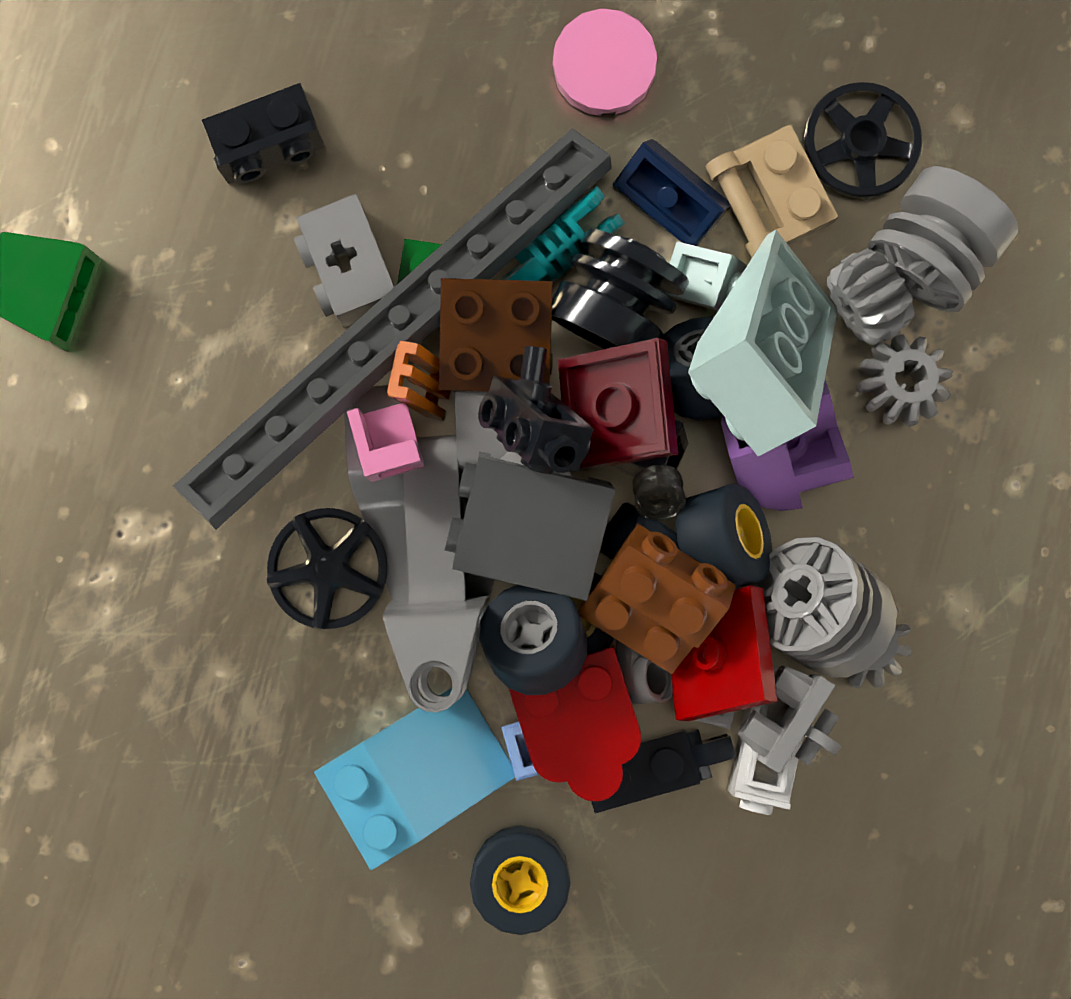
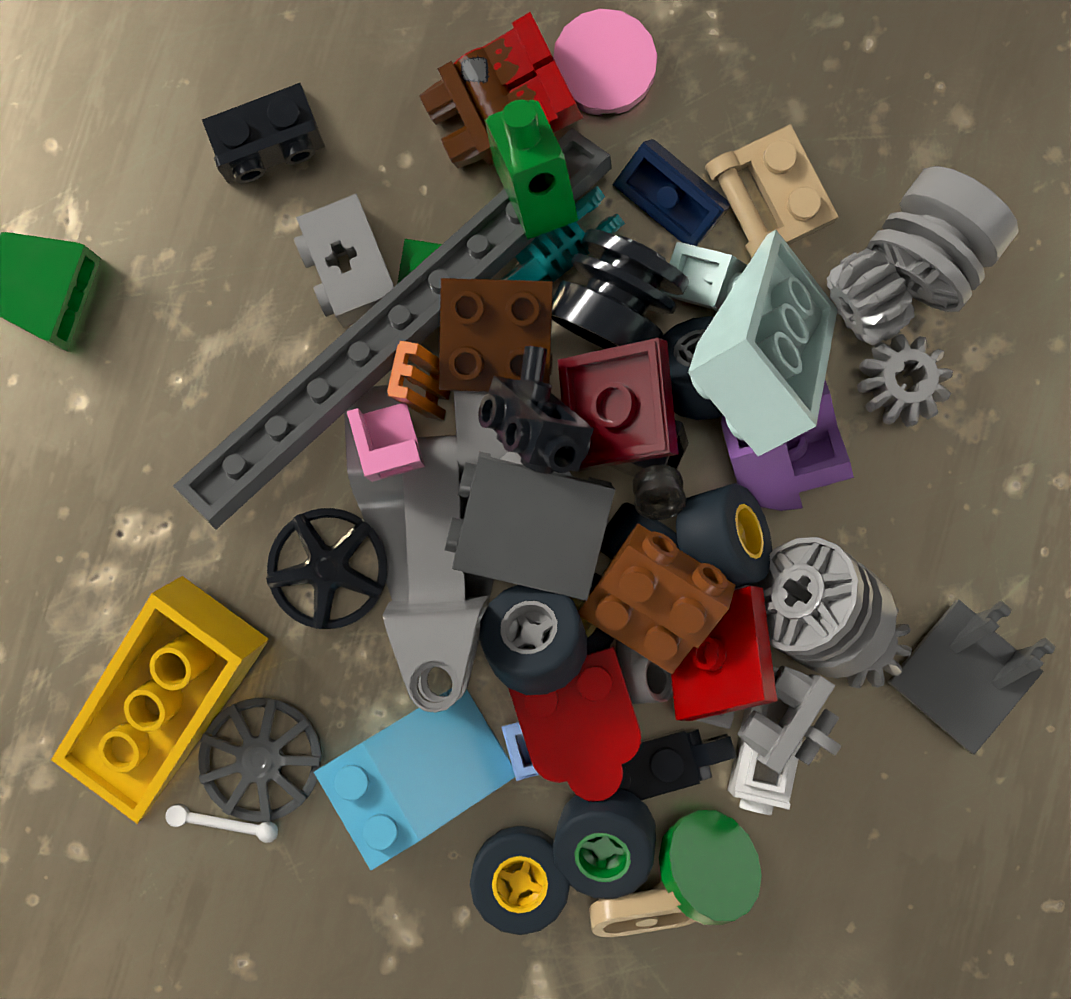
(158, 696): none -> yellow slope
(180, 815): none -> white hinge
(258, 760): none -> dark grey wheel
(490, 78): none -> hips
(521, 149): none -> green torso
(605, 845): none -> black wheel
(637, 913): none -> tan plate
(710, 867): none -> green tile
(862, 140): black wheel -> none
(969, 674): none -> dark grey plate

